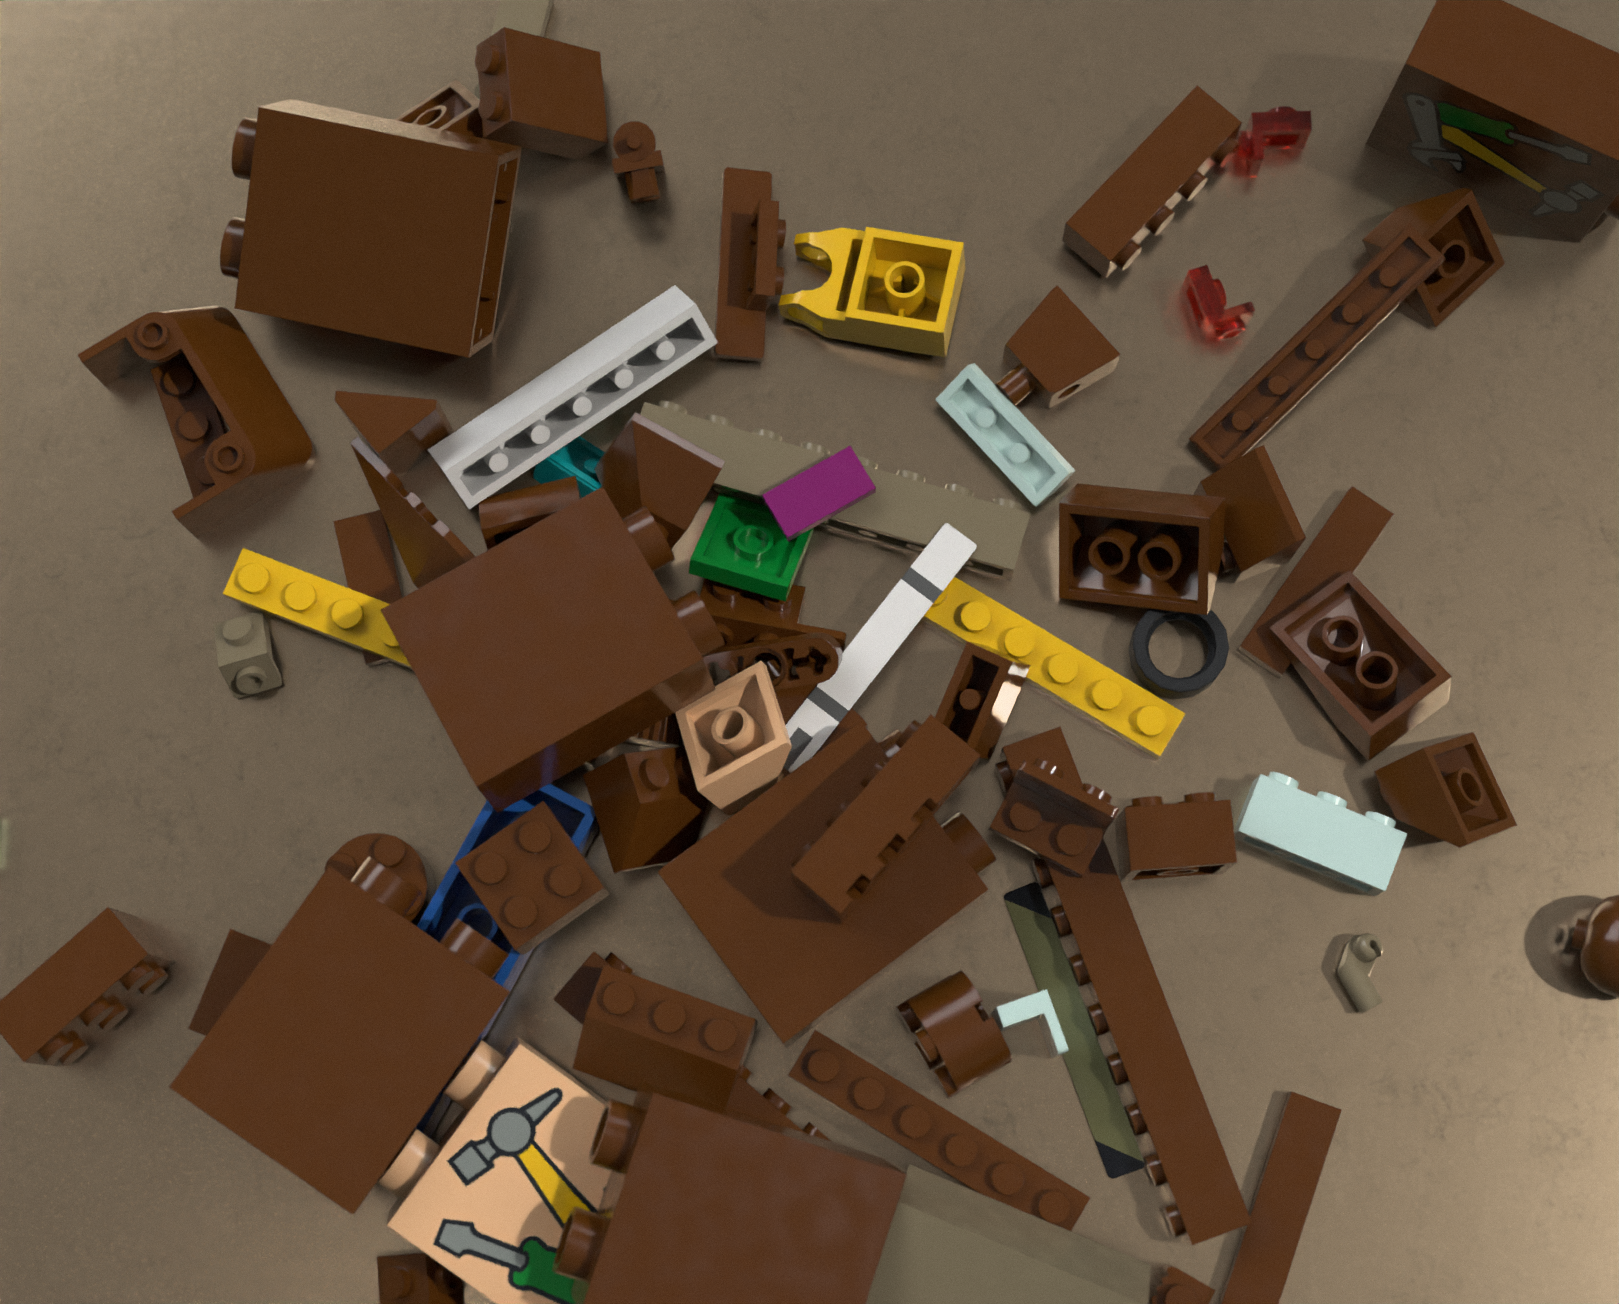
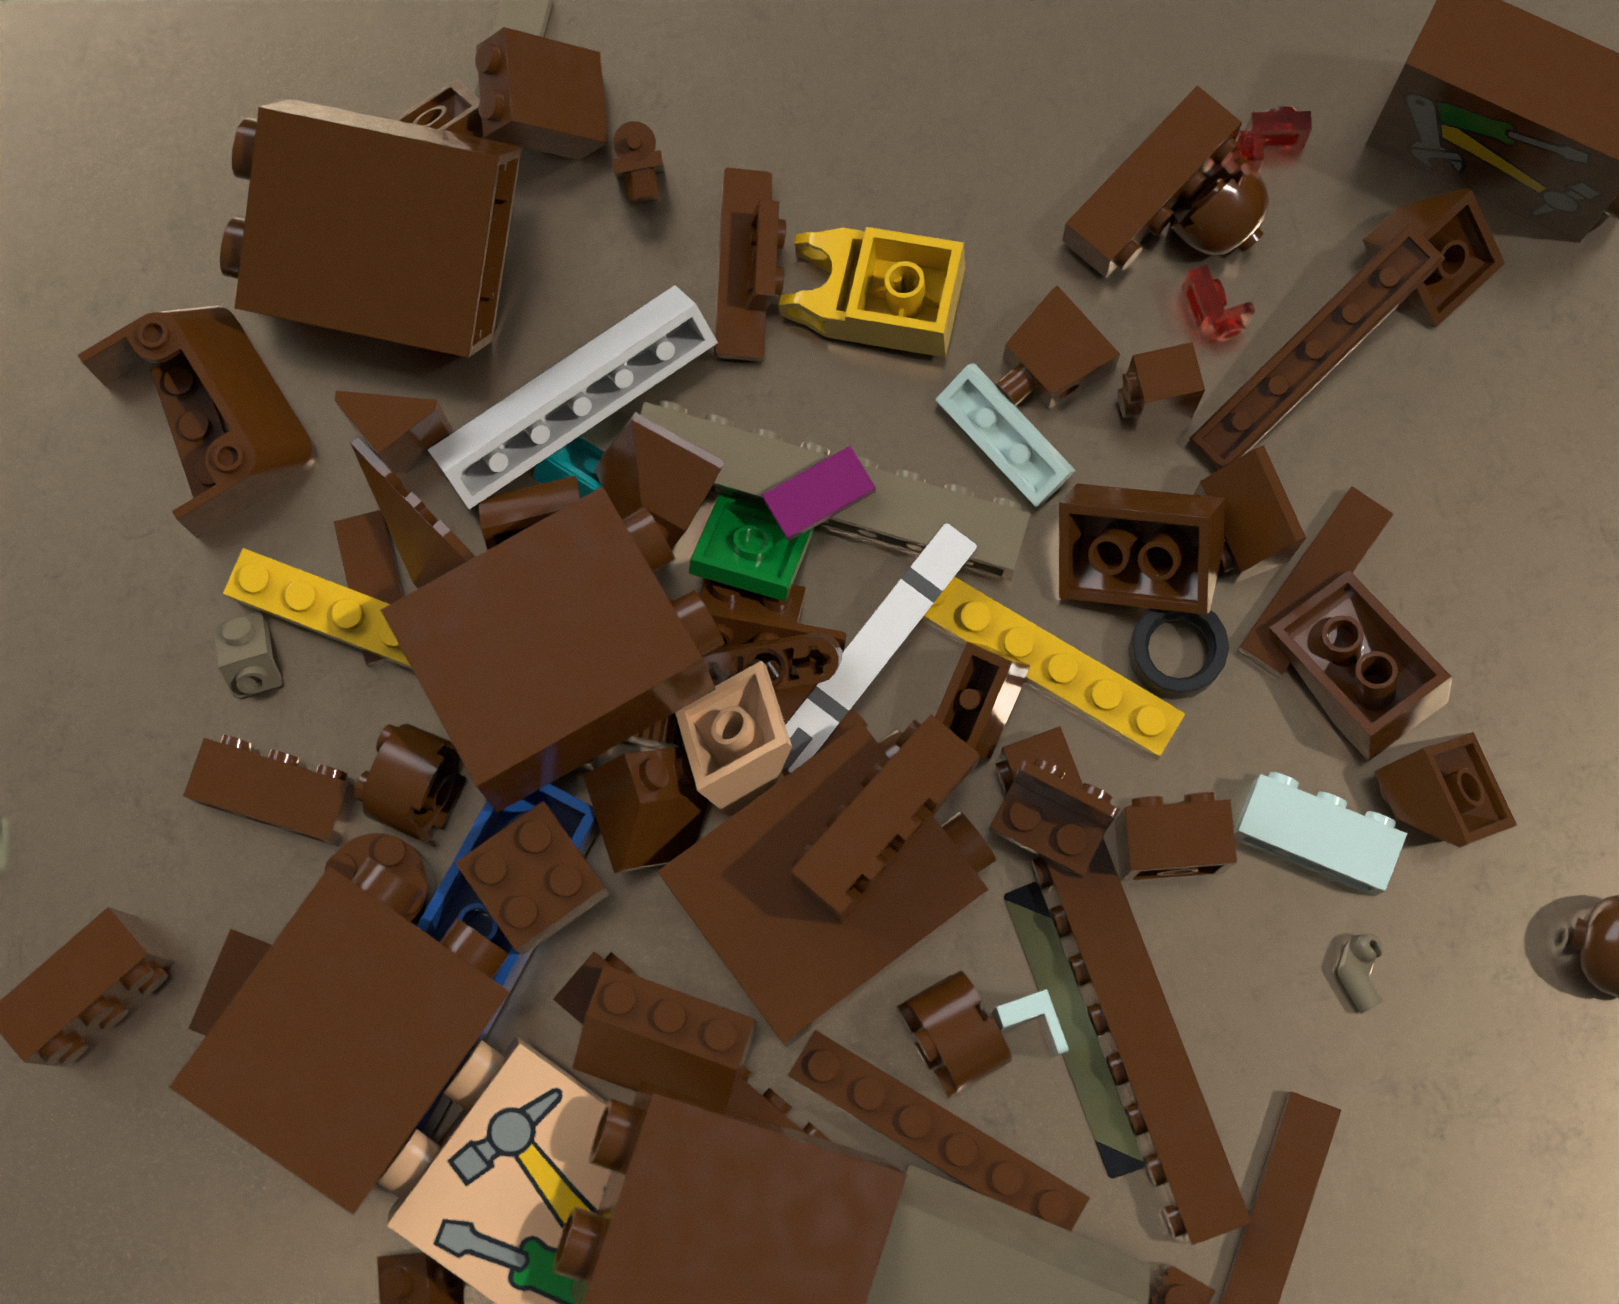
(271, 789): none -> reddish brown brick
(411, 781): none -> reddish brown brick
(1161, 387): none -> reddish brown brick
(1225, 212): none -> reddish brown cylinder

